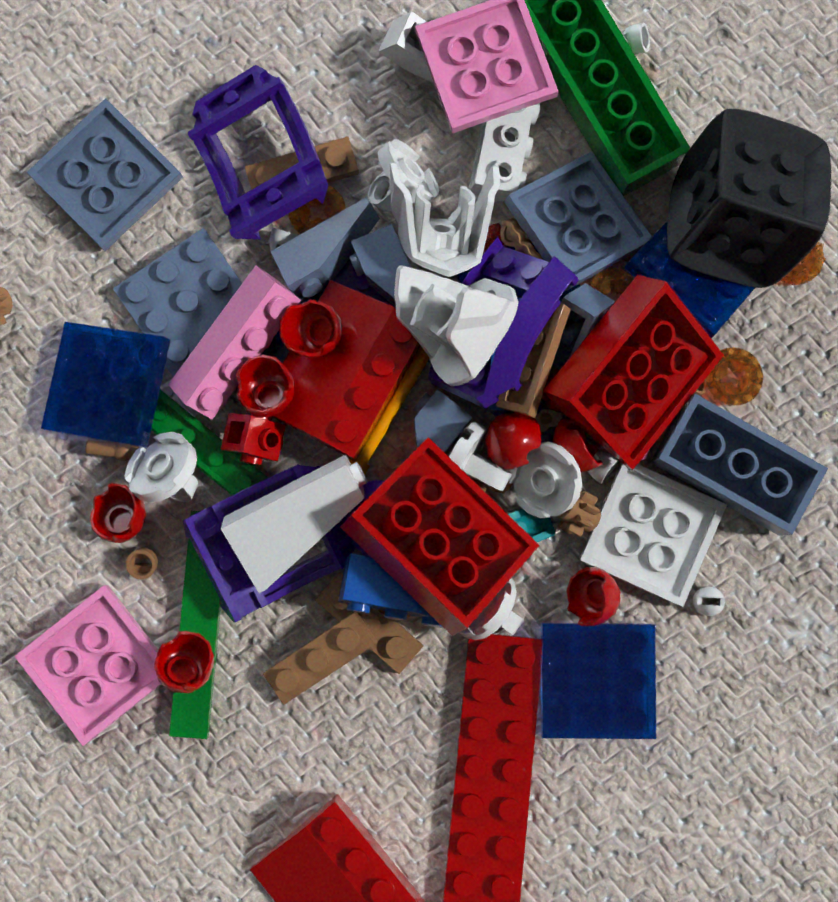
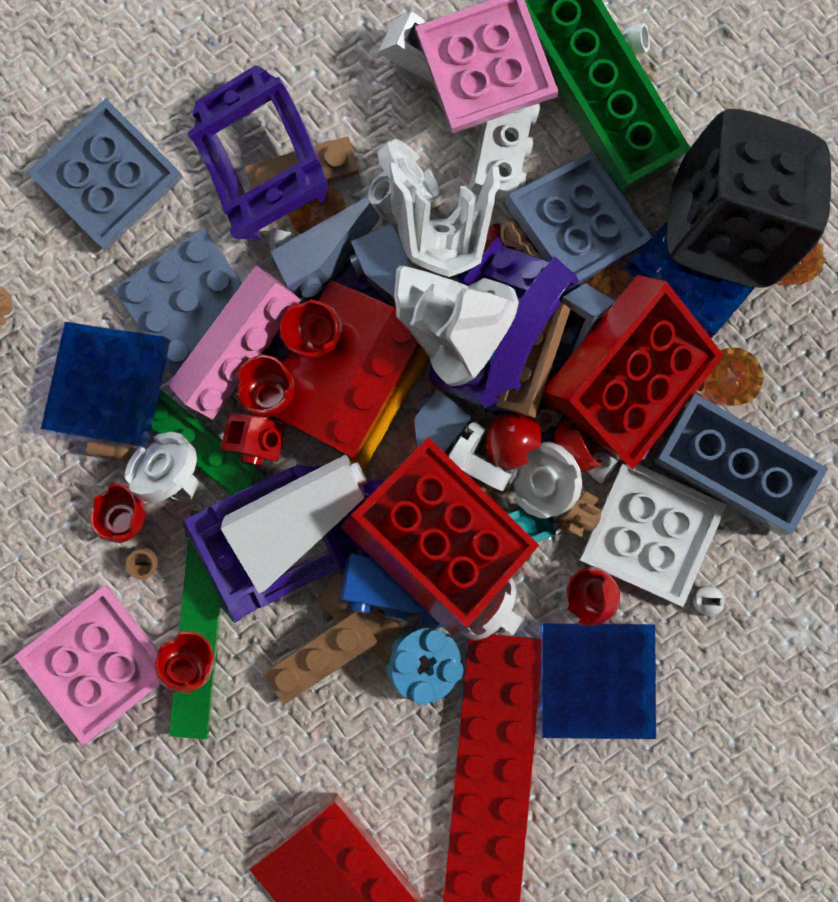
(404, 661): none -> dark azure plate

